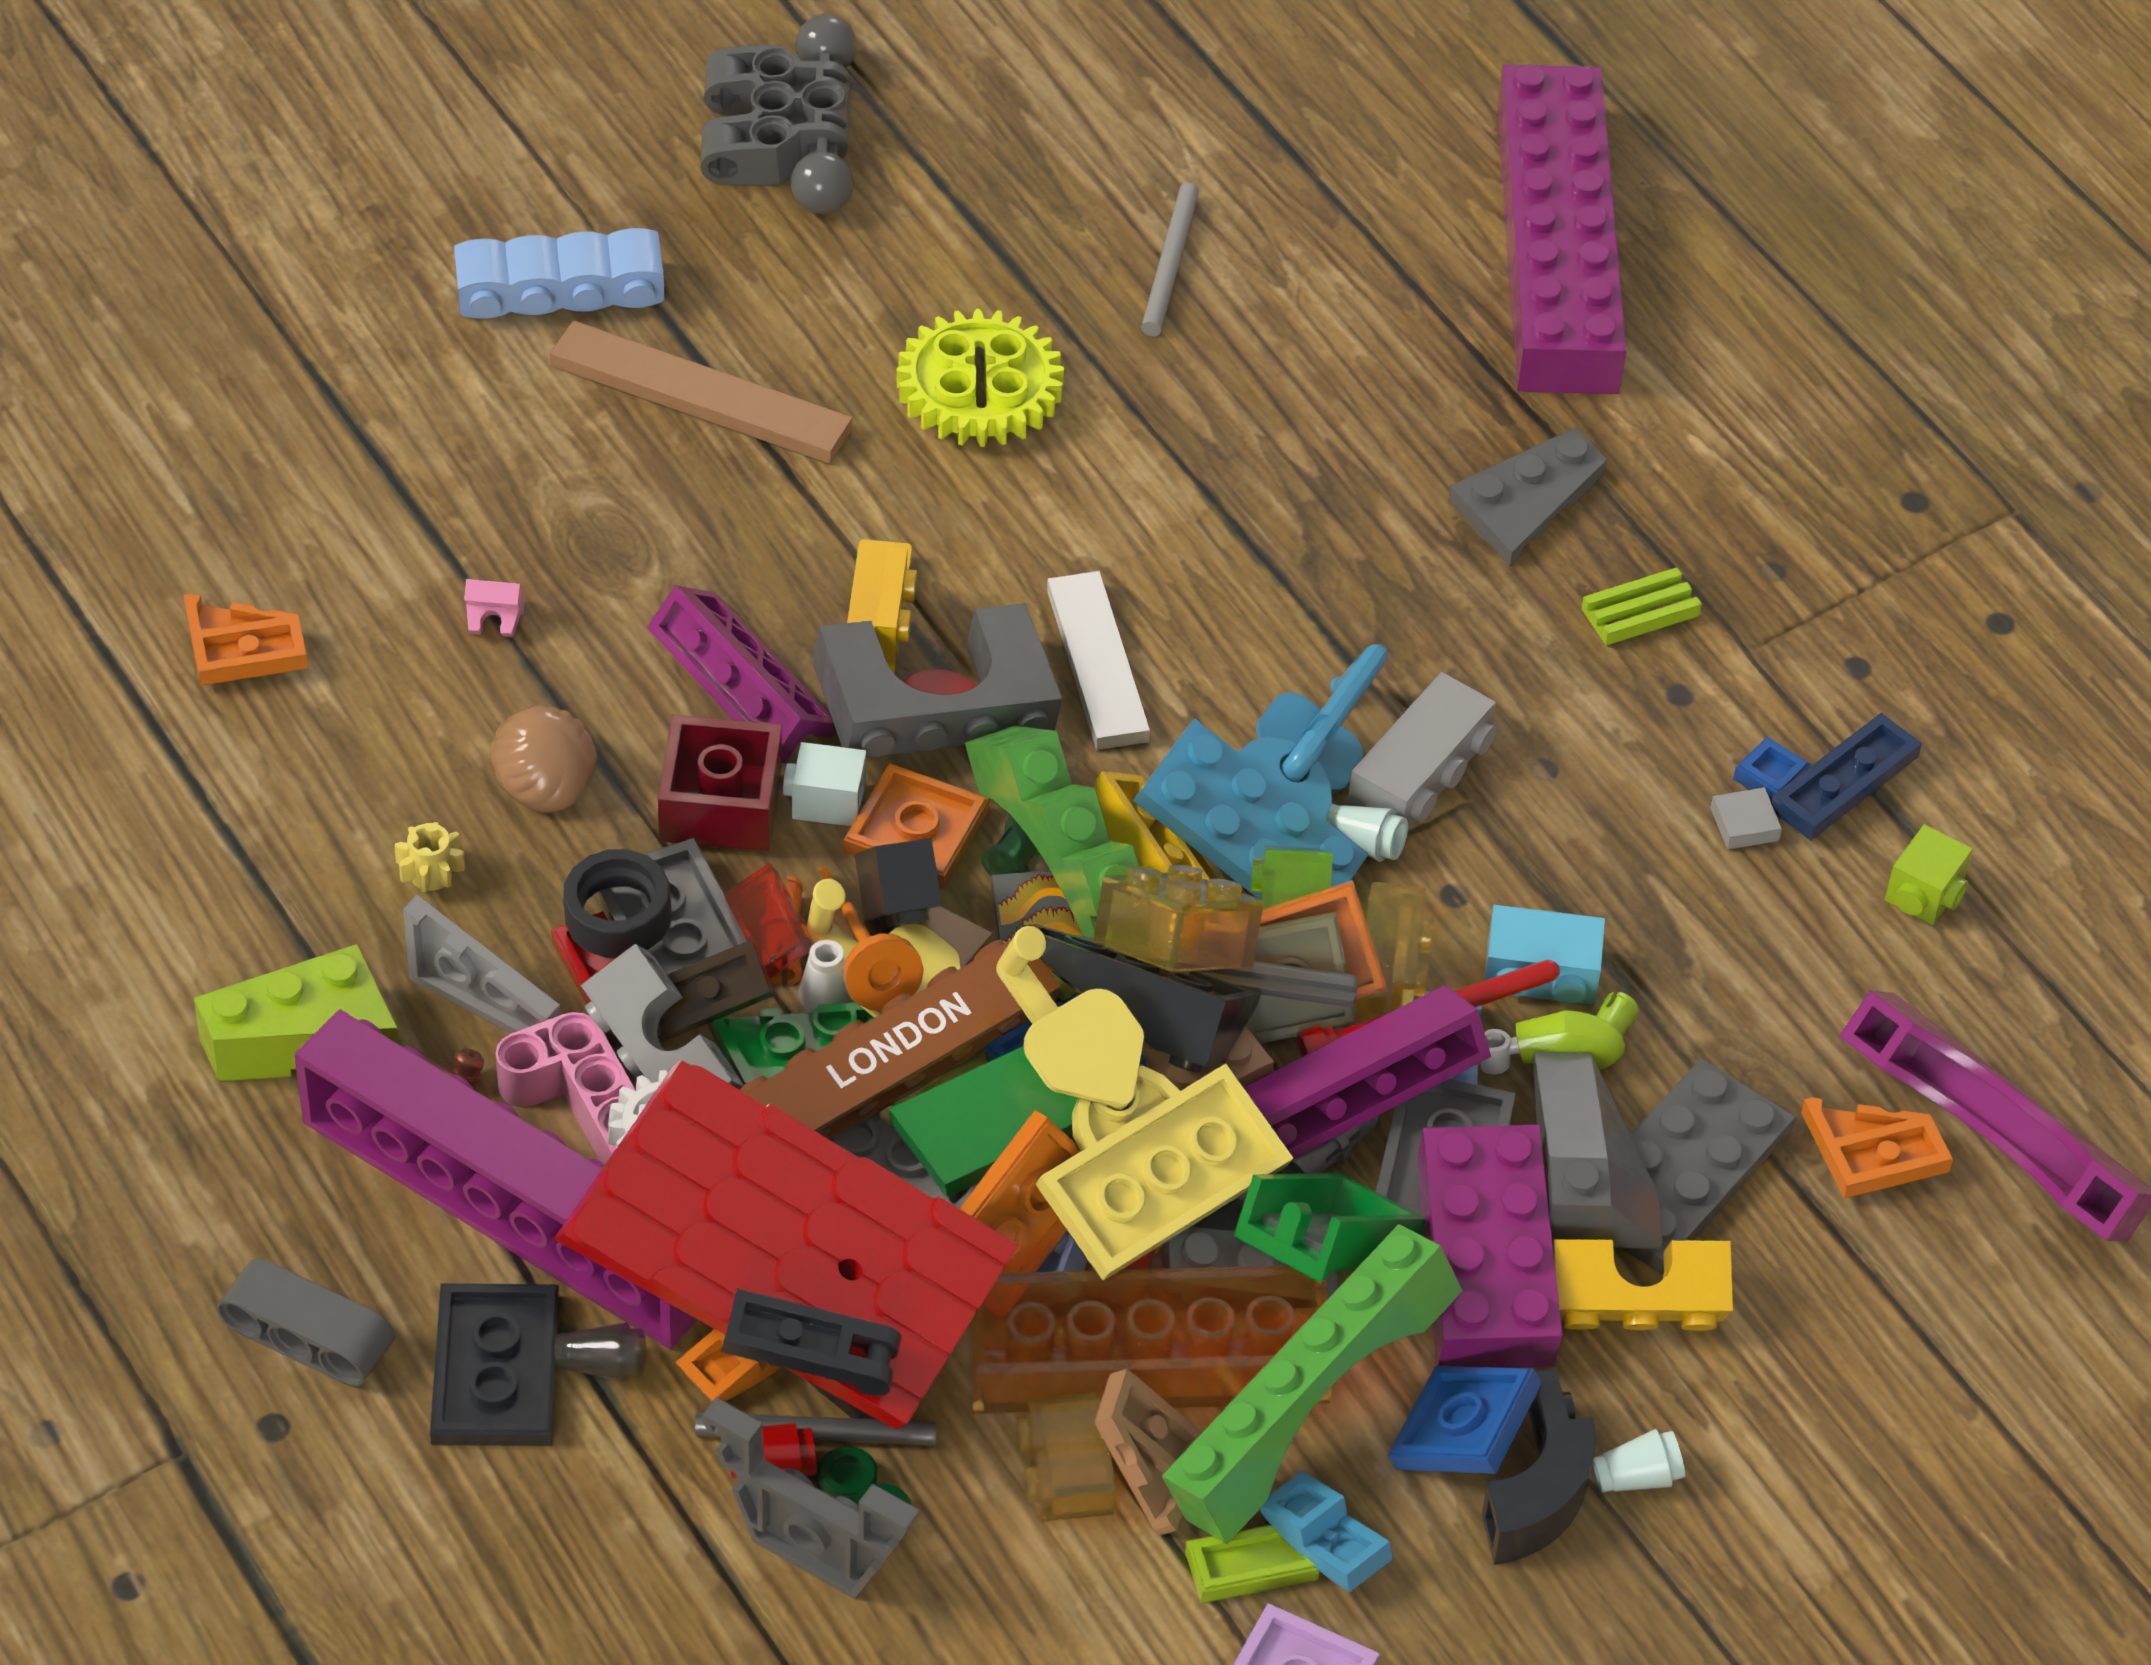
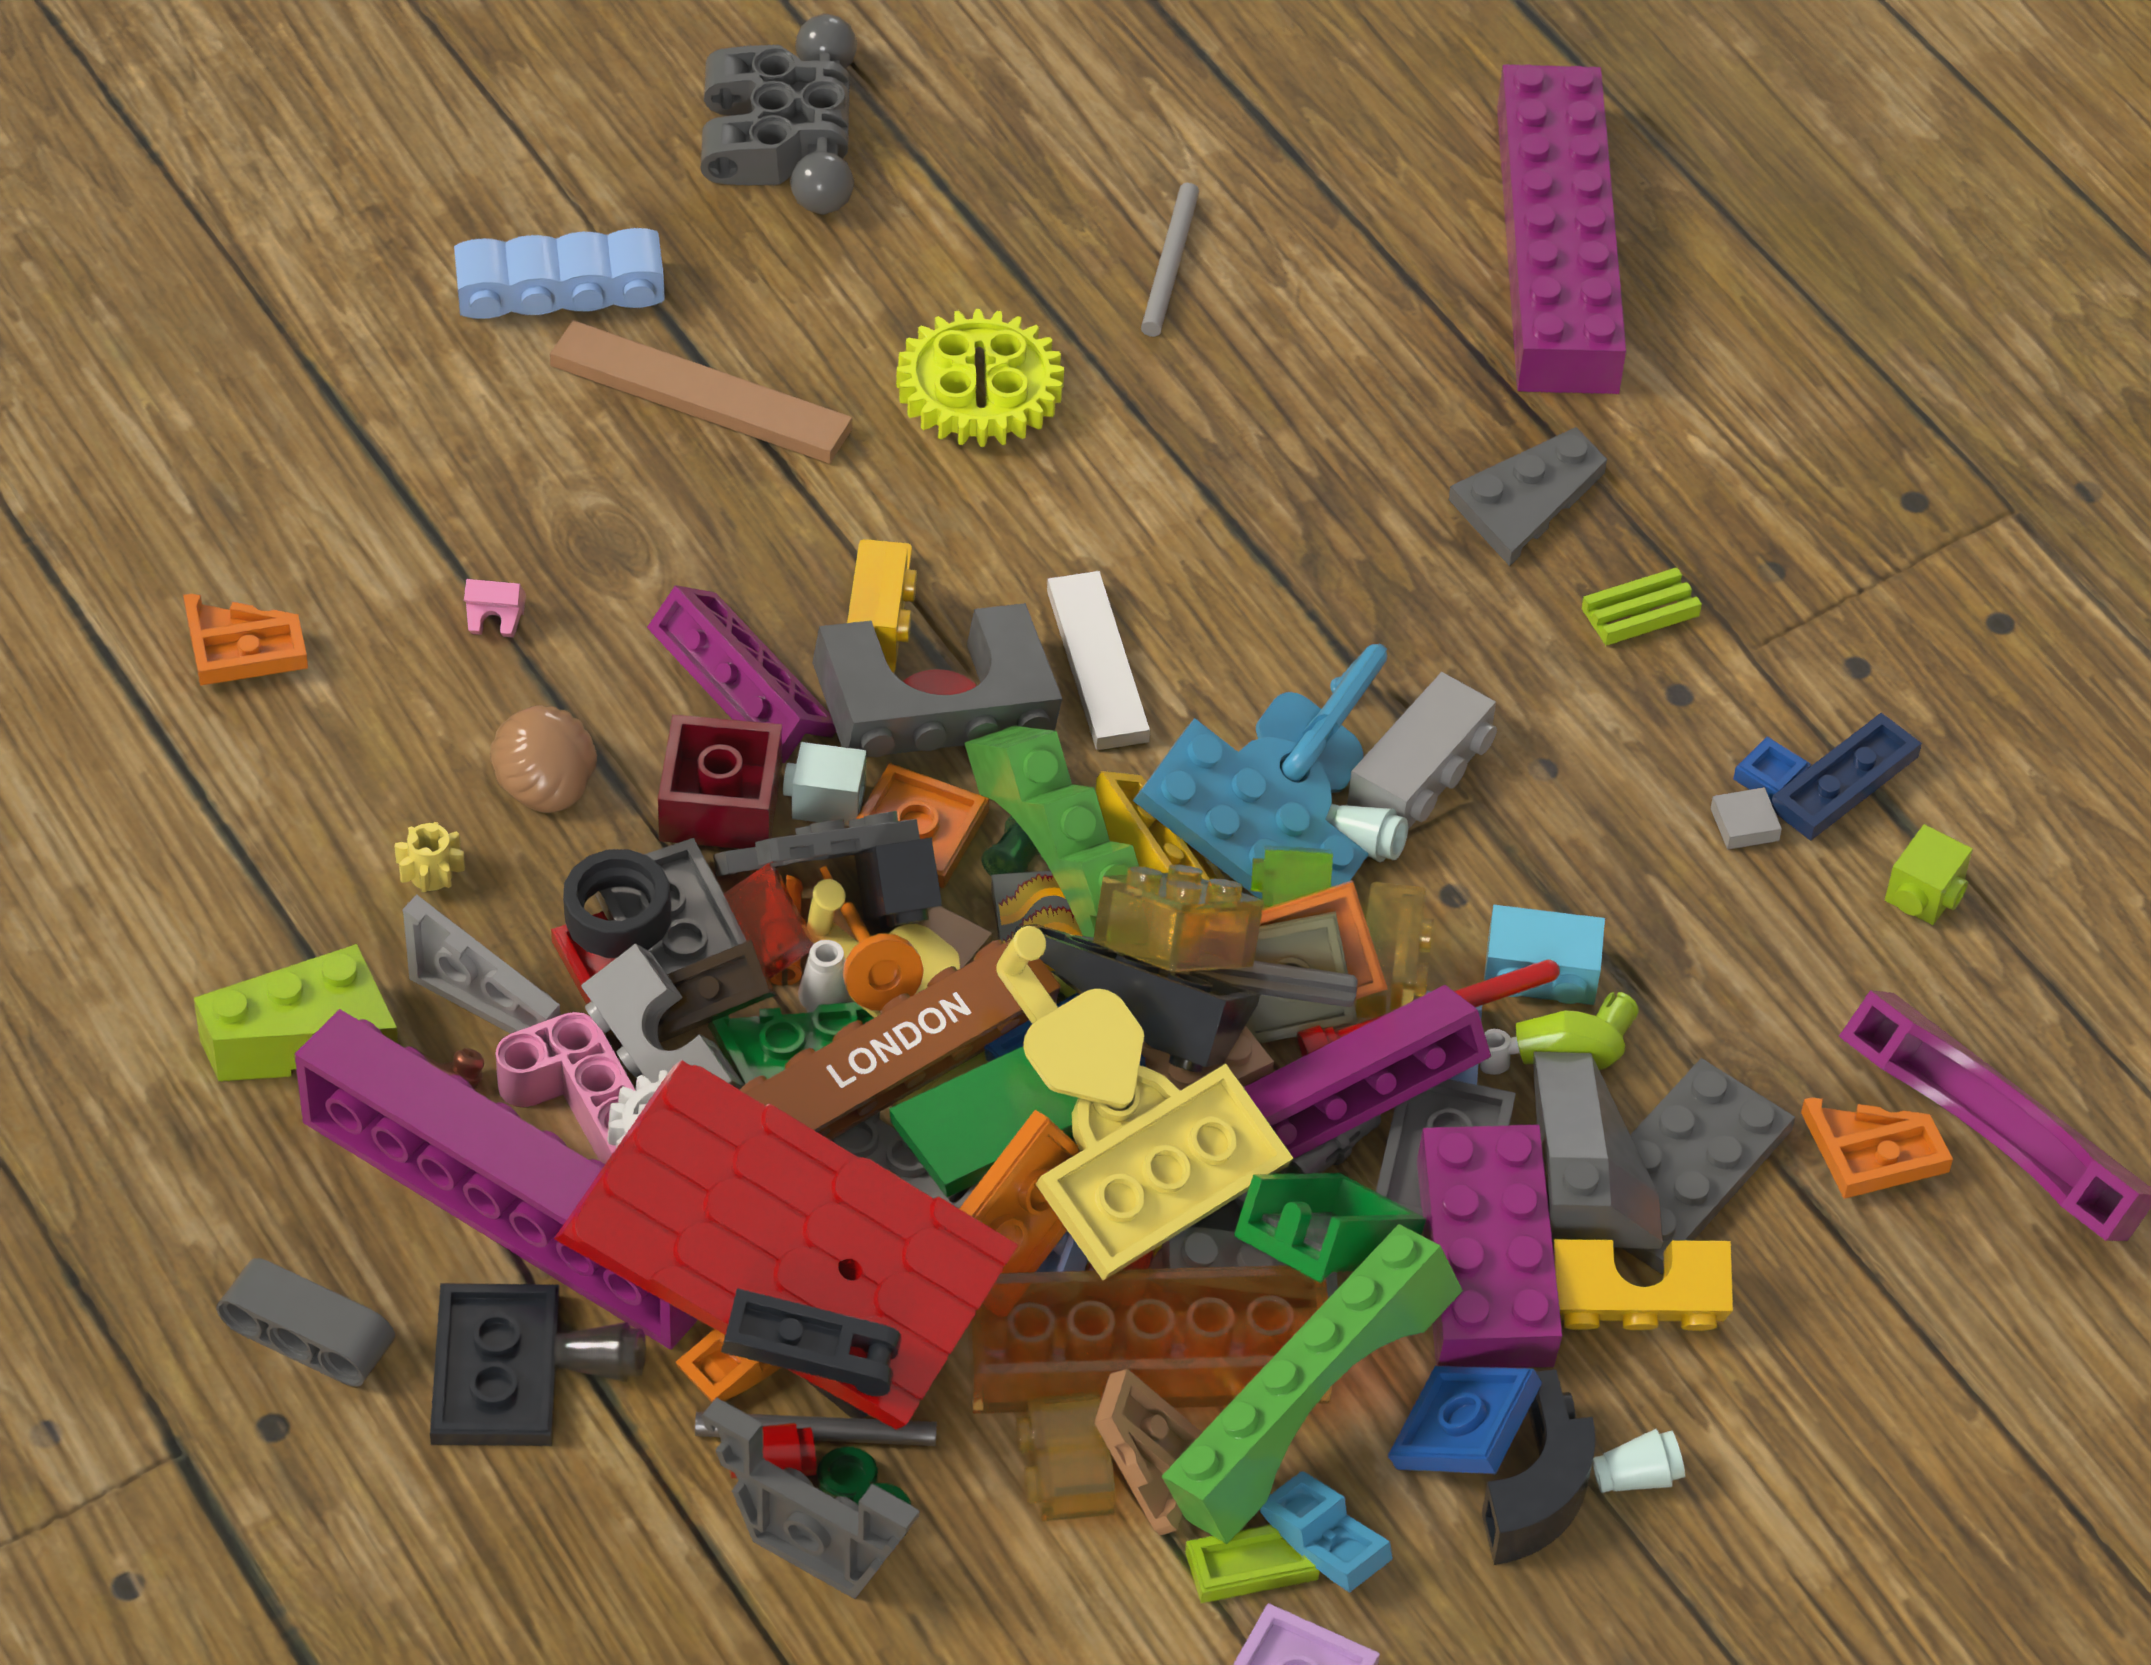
(819, 842): none -> dark grey wing

